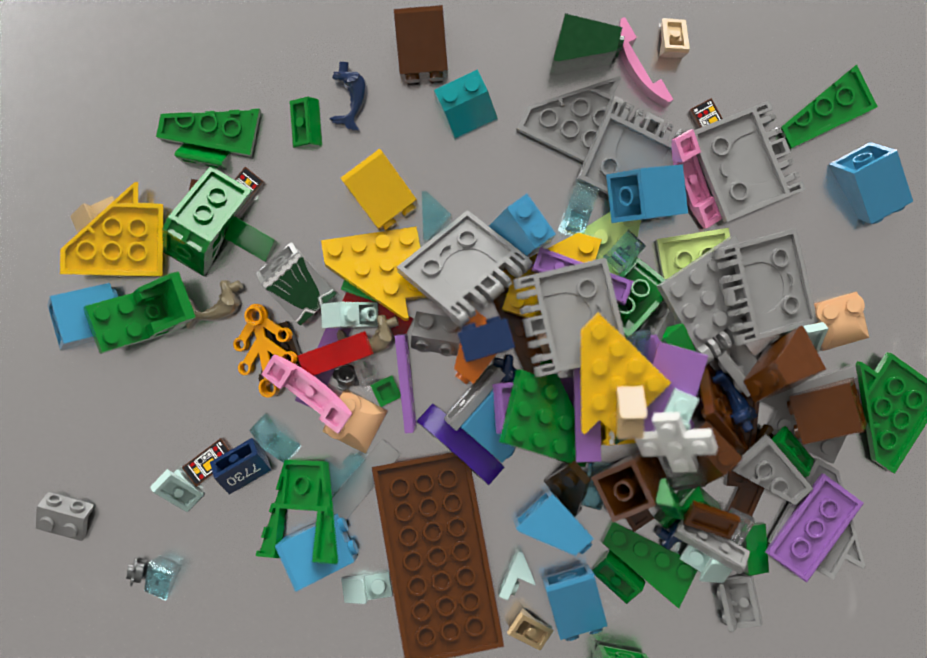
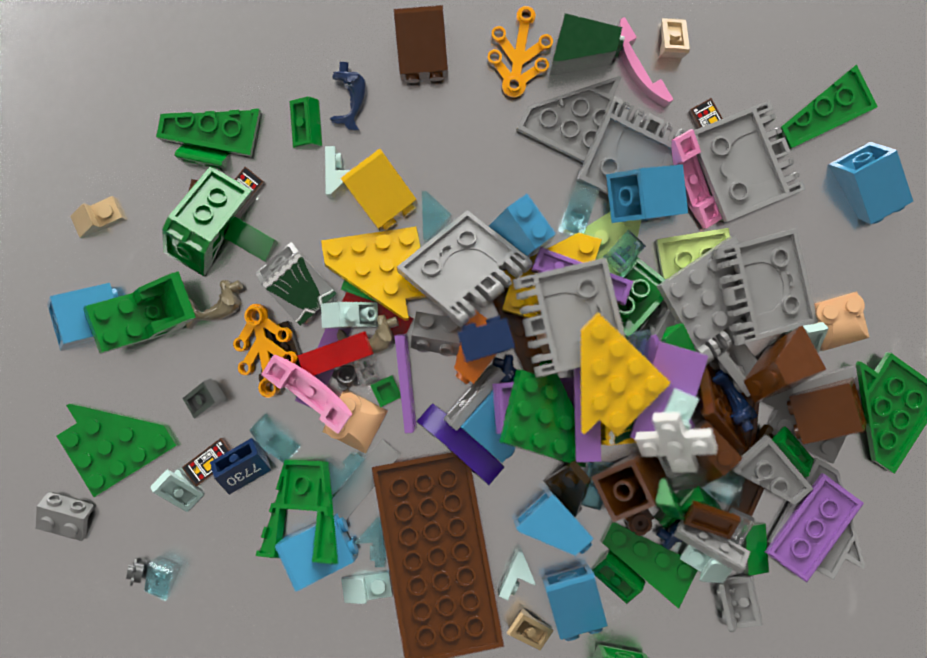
(112, 445): none -> green wing
(118, 240): yellow wing -> none
(204, 397): none -> dark grey slope
(333, 176): none -> light aqua slope
(374, 535): none -> clear light blue slope
(465, 104): teal slope -> none
(519, 55): none -> light orange plant
(630, 412): slope -> none
(642, 529): none -> reddish brown plate
(728, 489): none -> clear light blue slope

